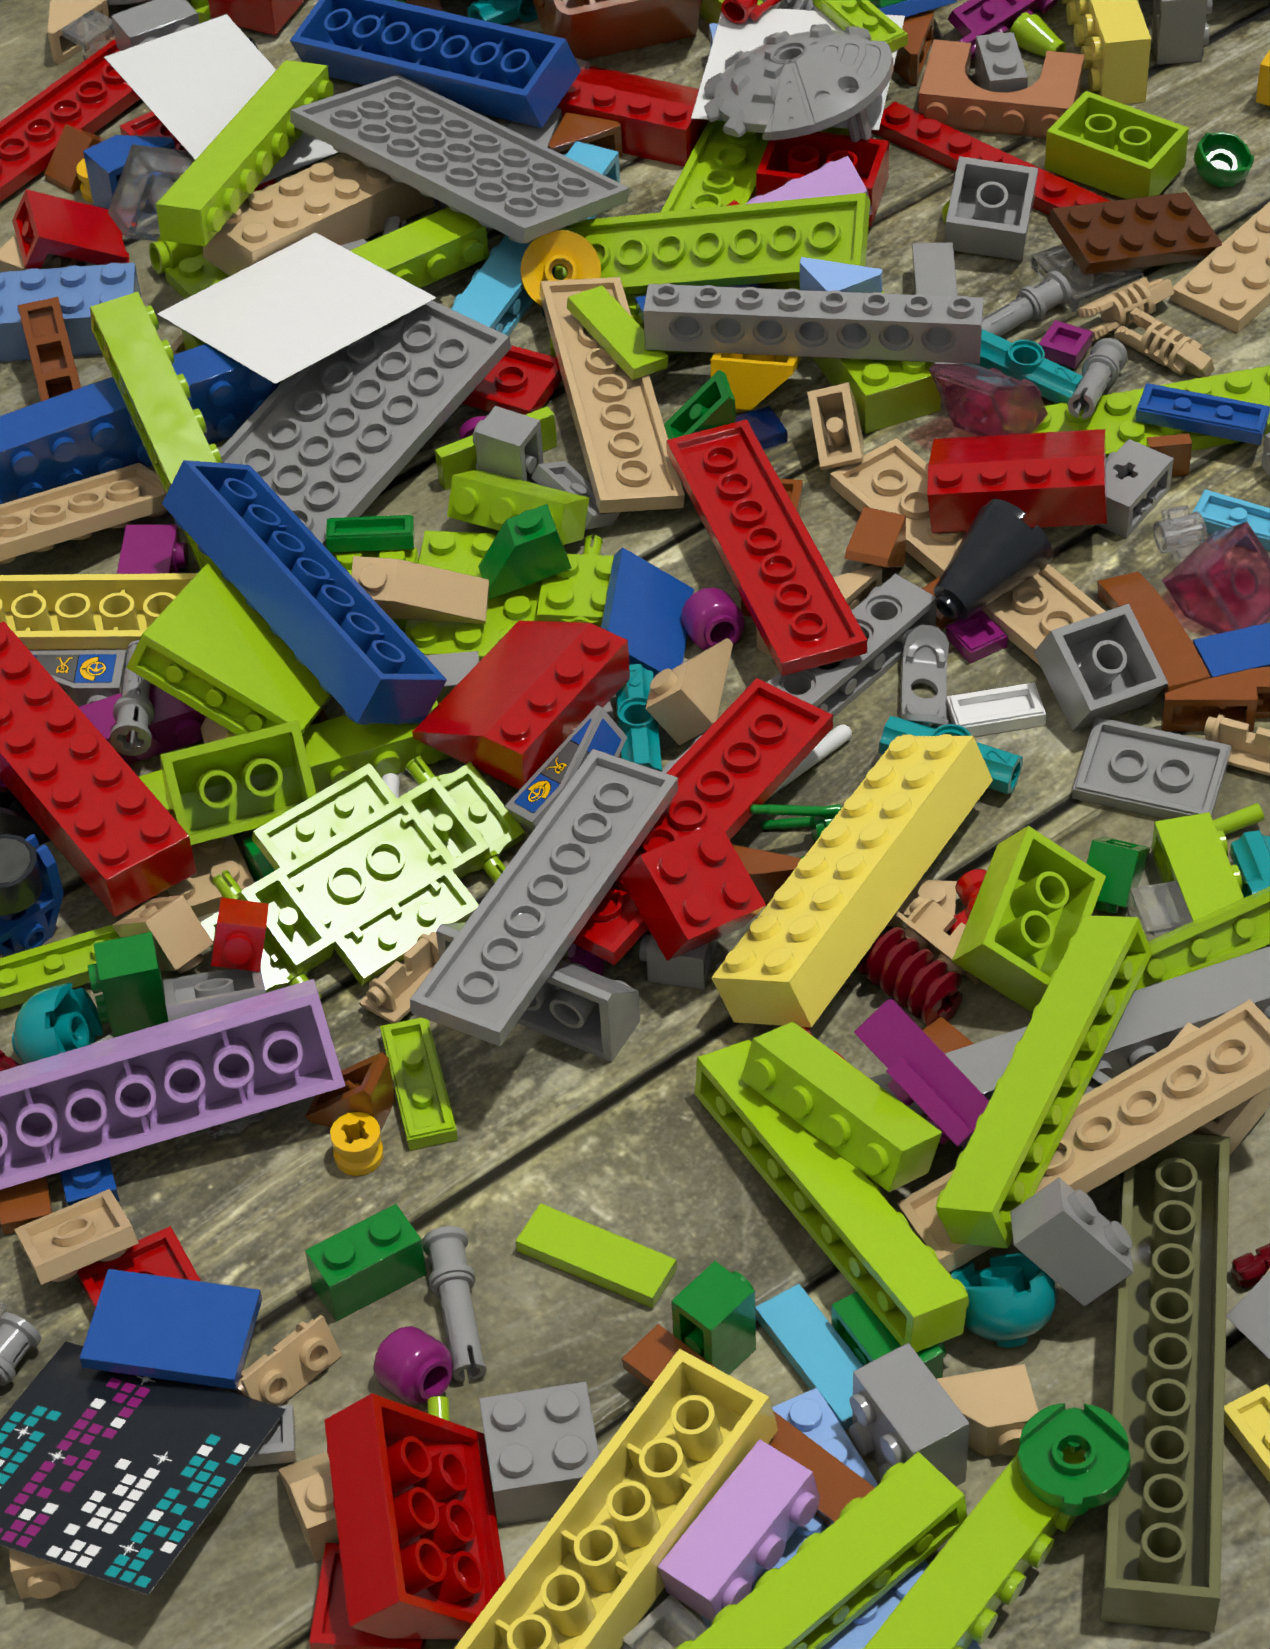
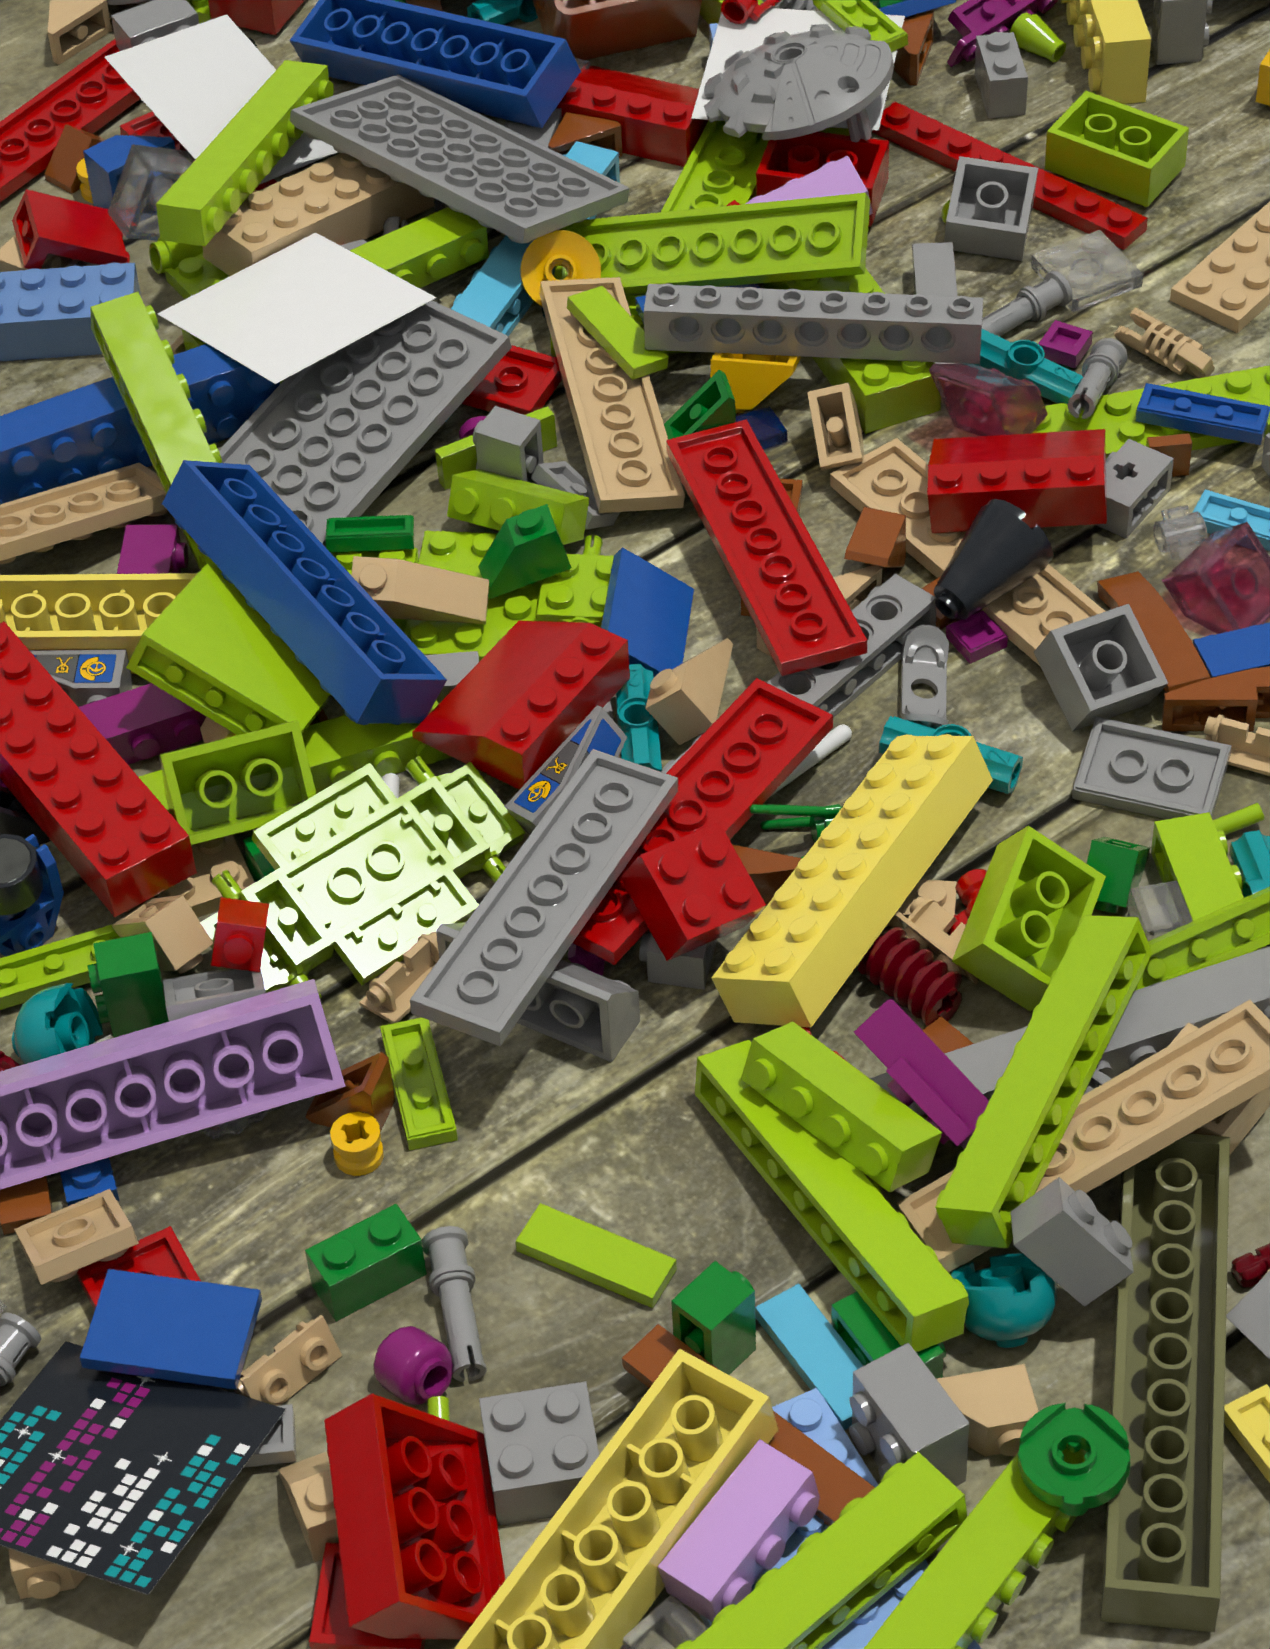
(49, 348): dark orange slope -> none
(90, 32): clear panel -> none
(132, 713): light grey pin -> none
(712, 617): magenta head -> none
(830, 276): light blue slope -> none
(960, 104): nougat arch -> none
(997, 709): white tile -> none
(1118, 305): tan hinge -> none
(1134, 233): reddish brown plate -> none
(1222, 159): green hair -> none

